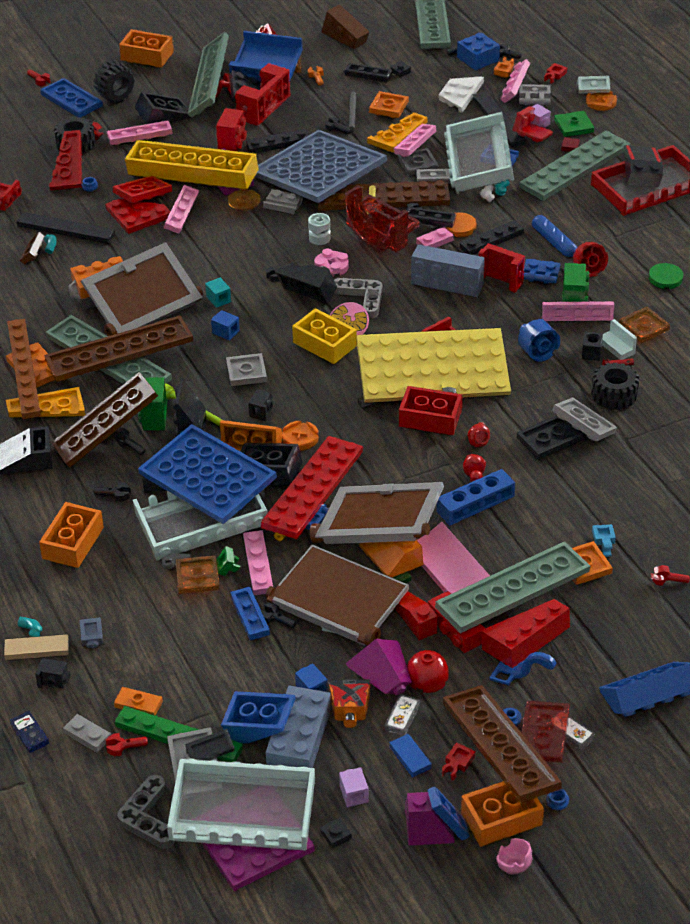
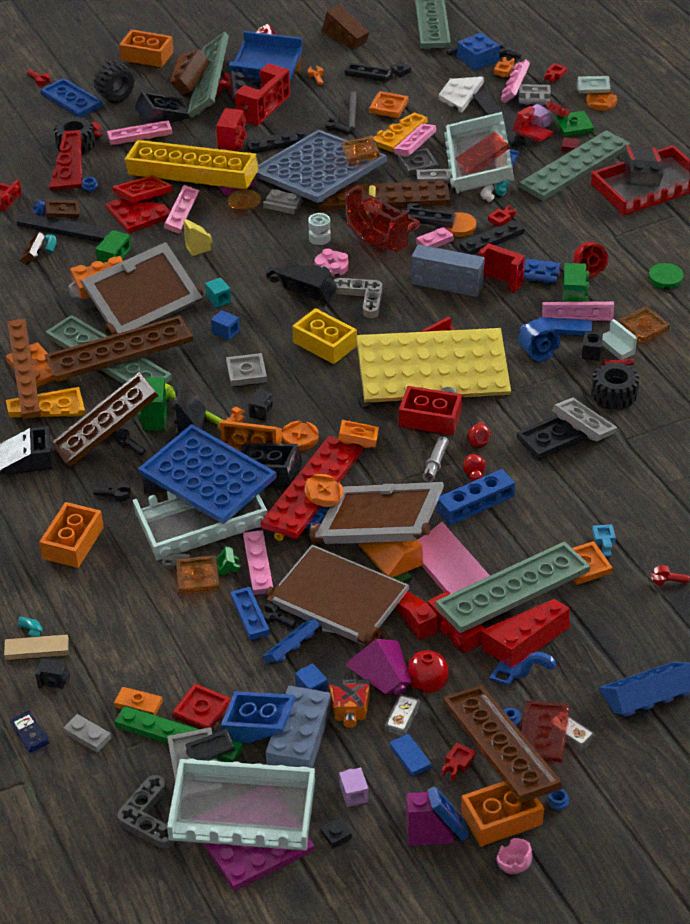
(39, 208): none -> blue plate
(62, 208): none -> reddish brown plate
(91, 632): sand blue bracket -> none
(113, 245): none -> green brick
(121, 744): red bar -> none
(189, 71): none -> reddish brown wedge
(196, 238): none -> light yellow slope
(201, 707): none -> red tile
(235, 416): none -> orange bar
(291, 641): none -> blue plate
(323, 490): none -> orange tile
(352, 315): shield -> none
(358, 433): none -> orange plate
(360, 149): none -> clear orange plate
(433, 463): none -> light grey pin
(482, 153): none -> clear red tile
(501, 217): none -> red plate
(554, 235): blue piece -> none
(557, 109): none -> red gear
(569, 326): none -> blue tile

